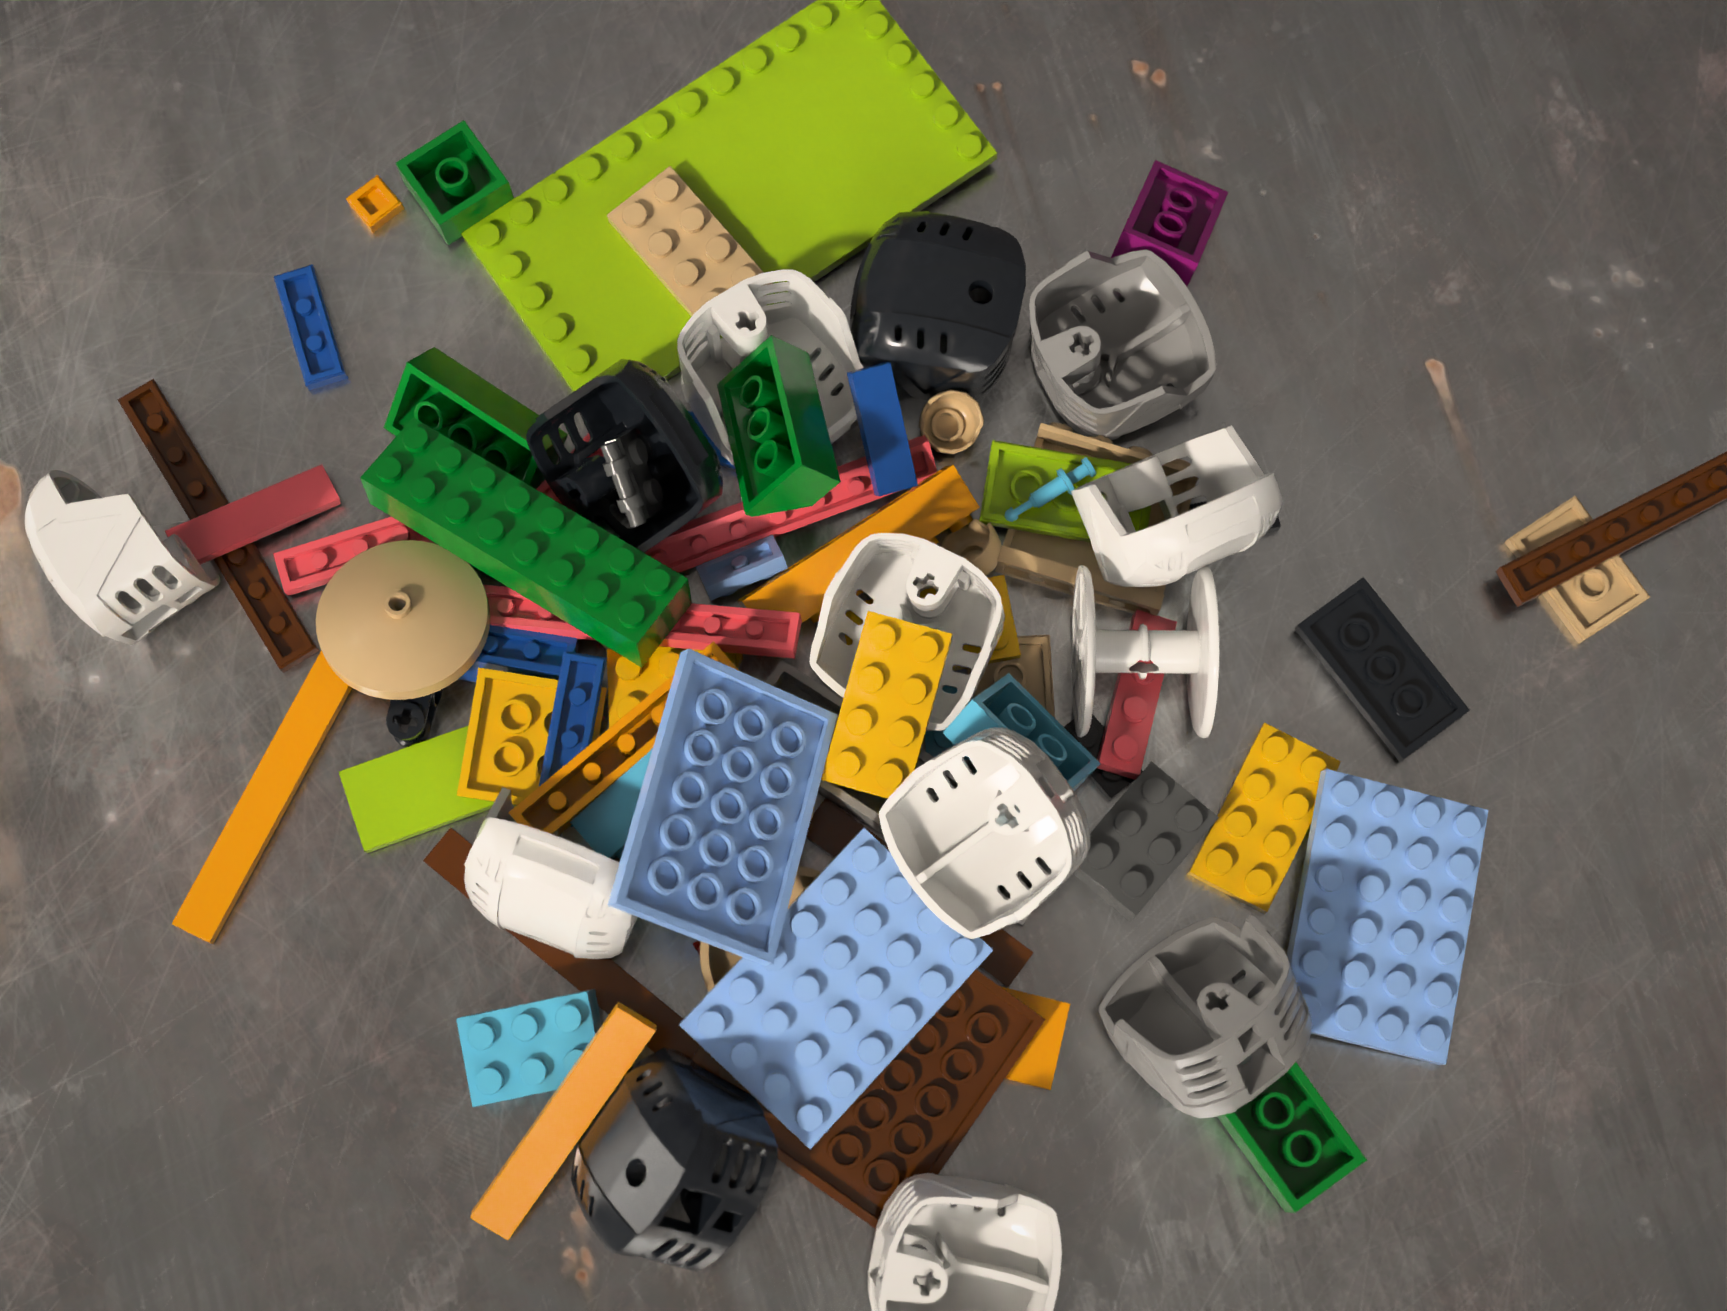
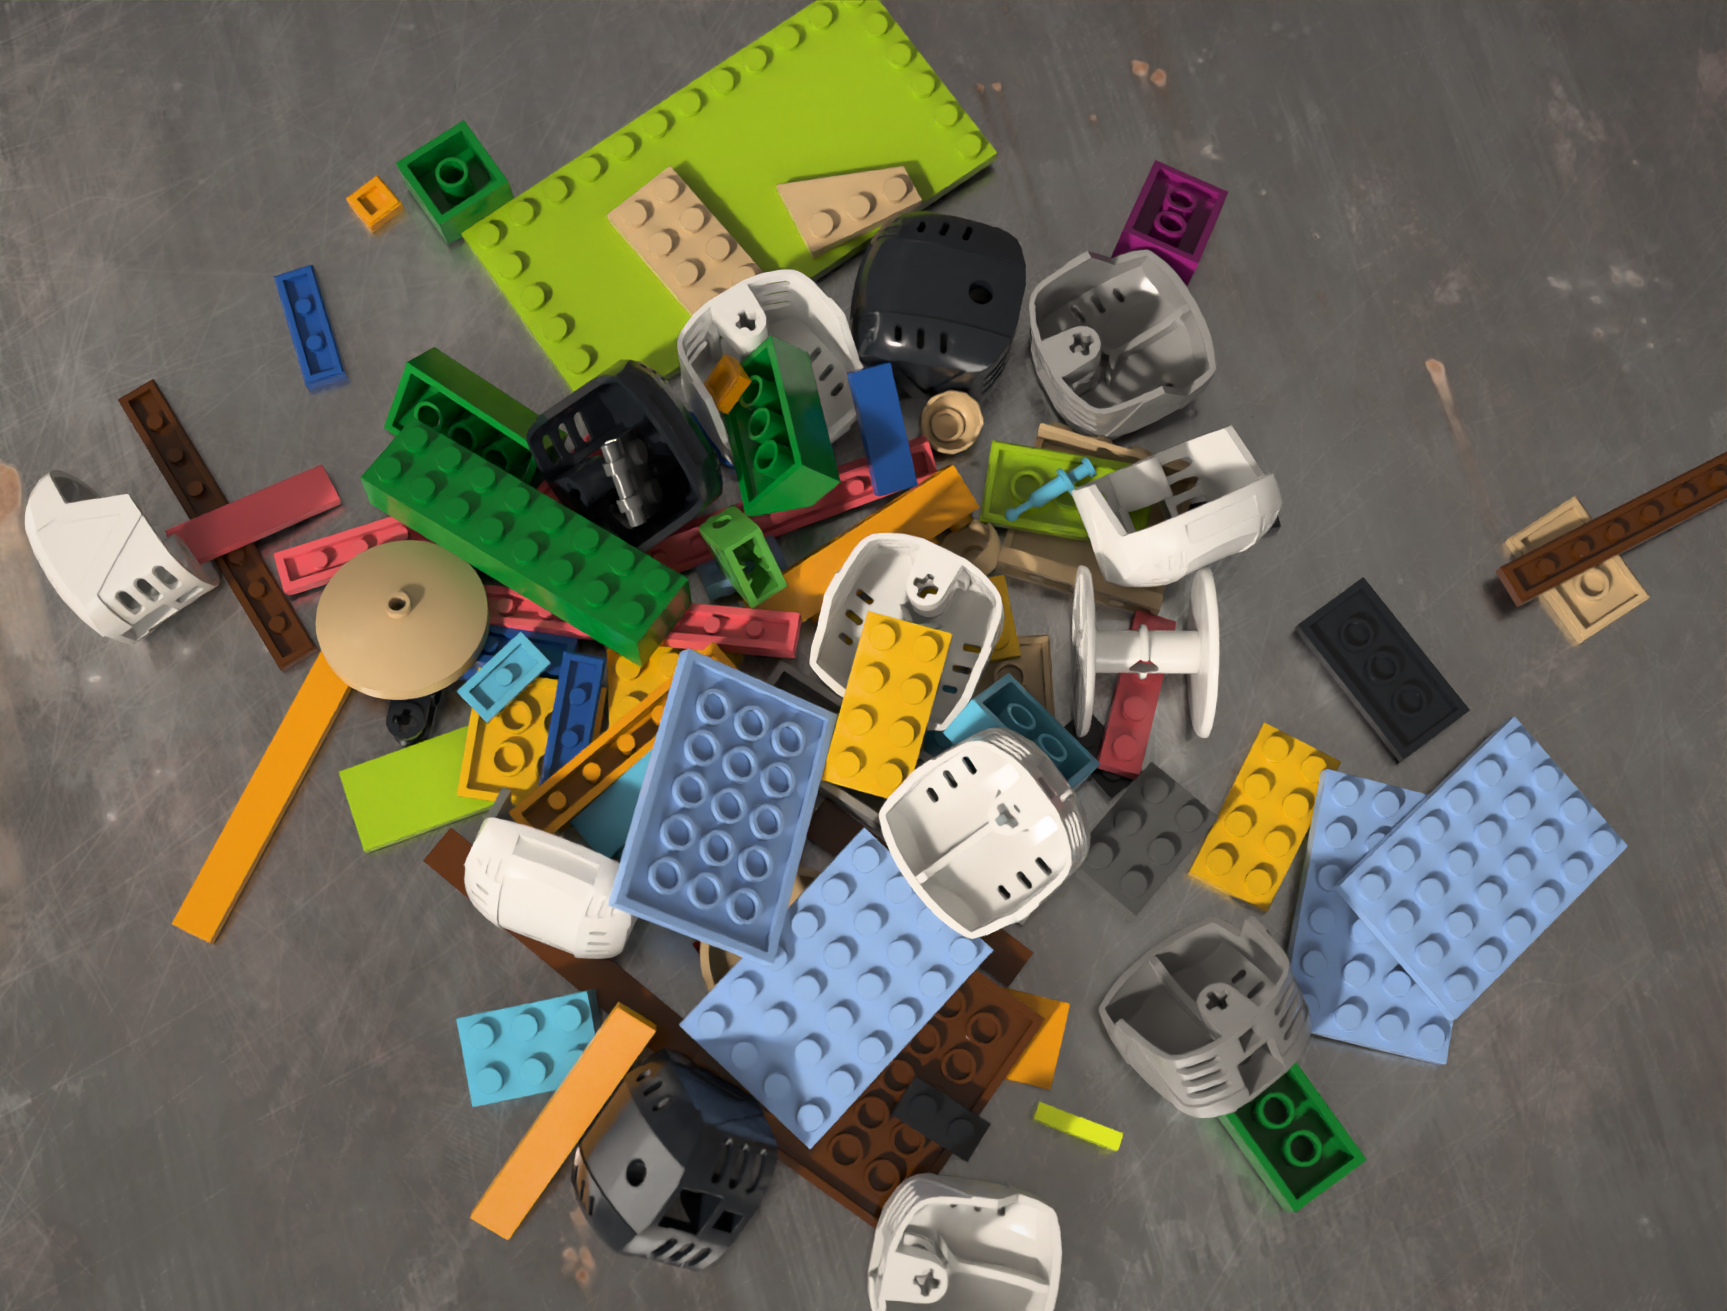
(504, 677): none -> medium azure plate
(727, 383): none -> light orange tile
(737, 539): none -> bright green torso
(847, 206): none -> tan wing
(940, 1118): none -> black plate
(1077, 1126): none -> neon yellow tile
(1480, 868): none -> light blue plate

